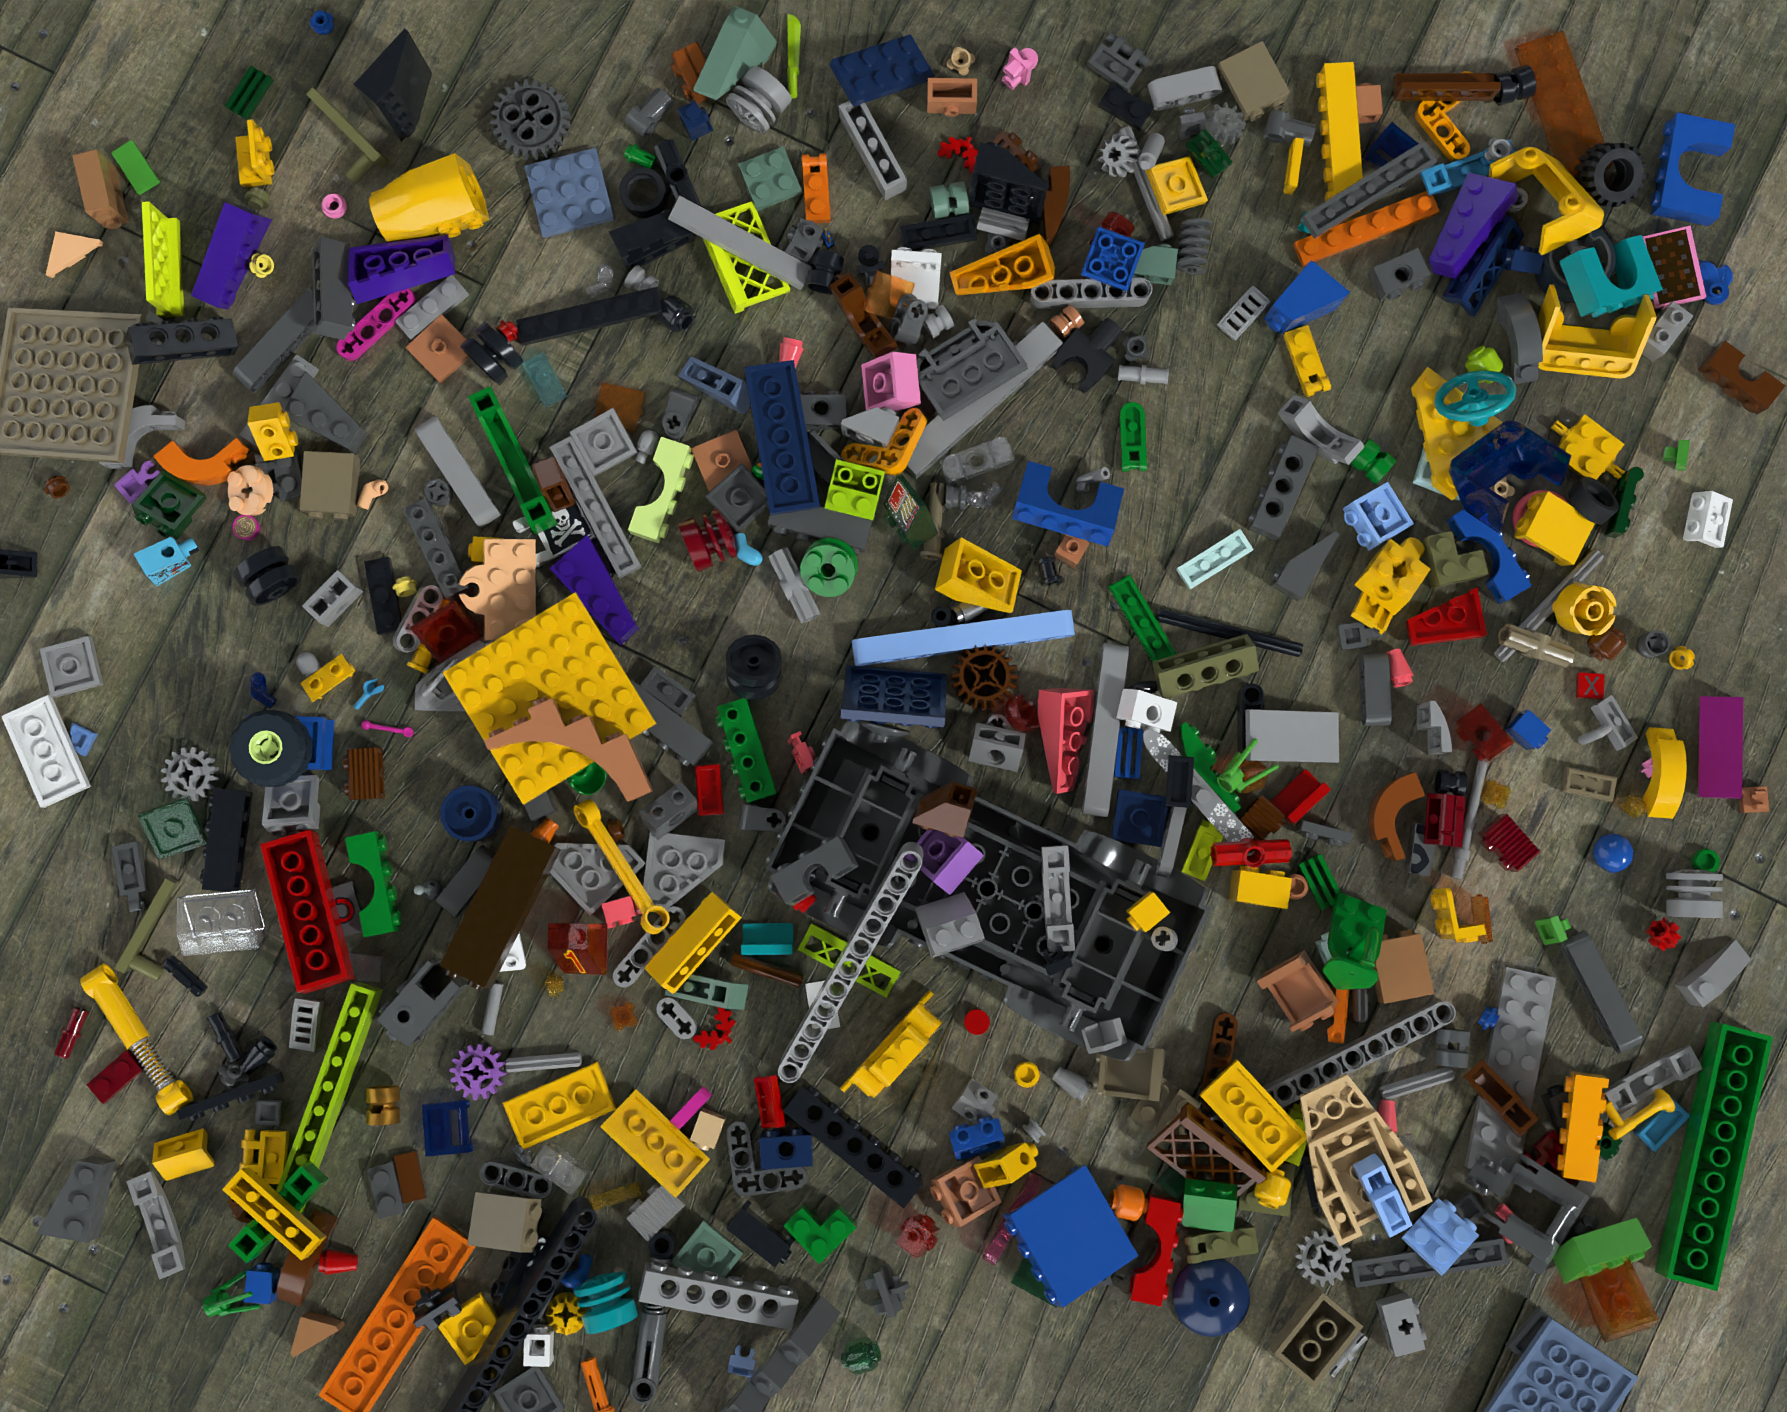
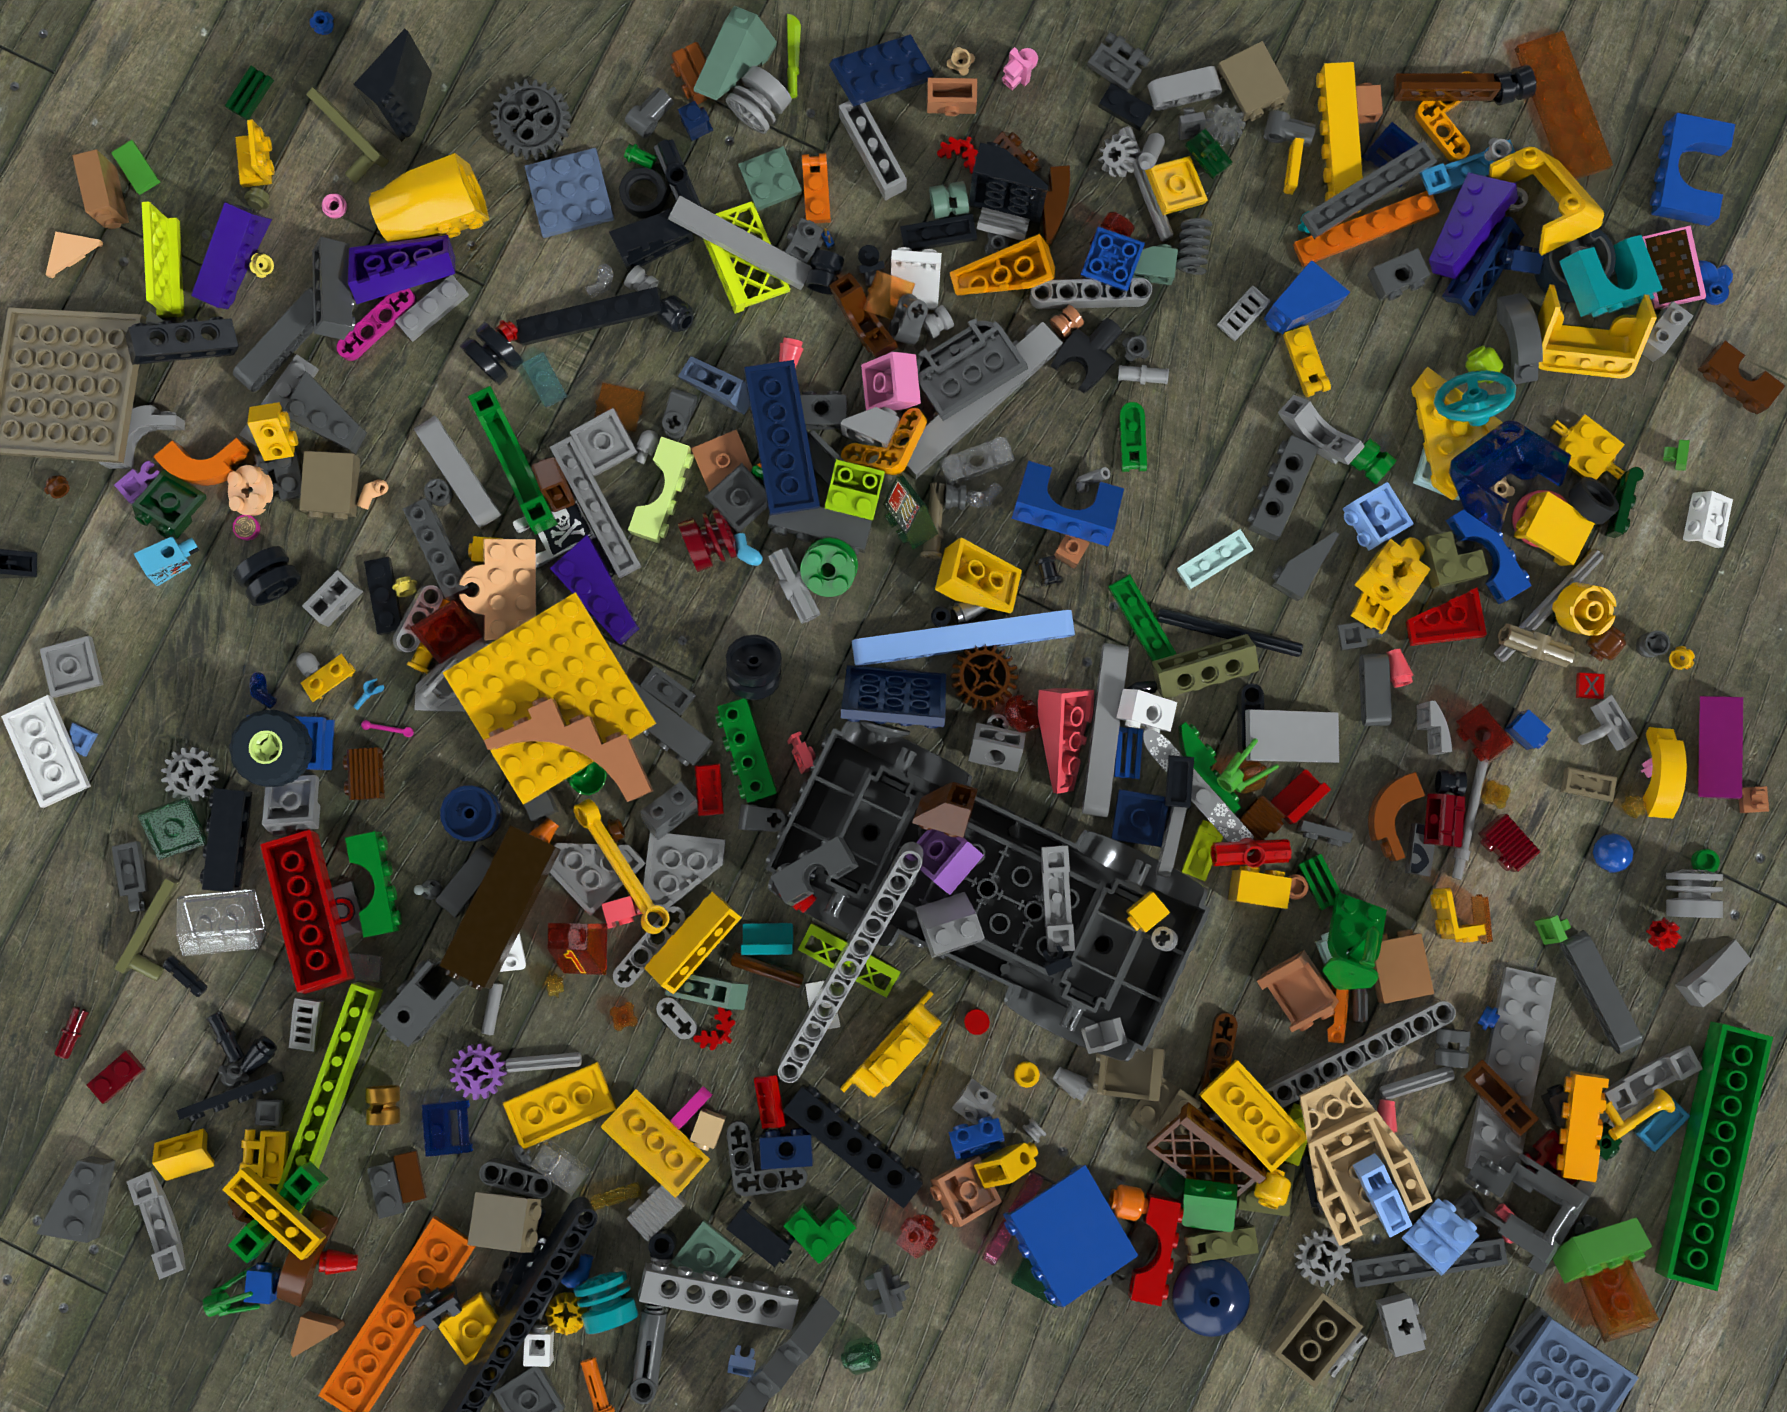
(104, 988): yellow piece -> none
(439, 349): nougat plate -> none
(1628, 173): black tyre -> none

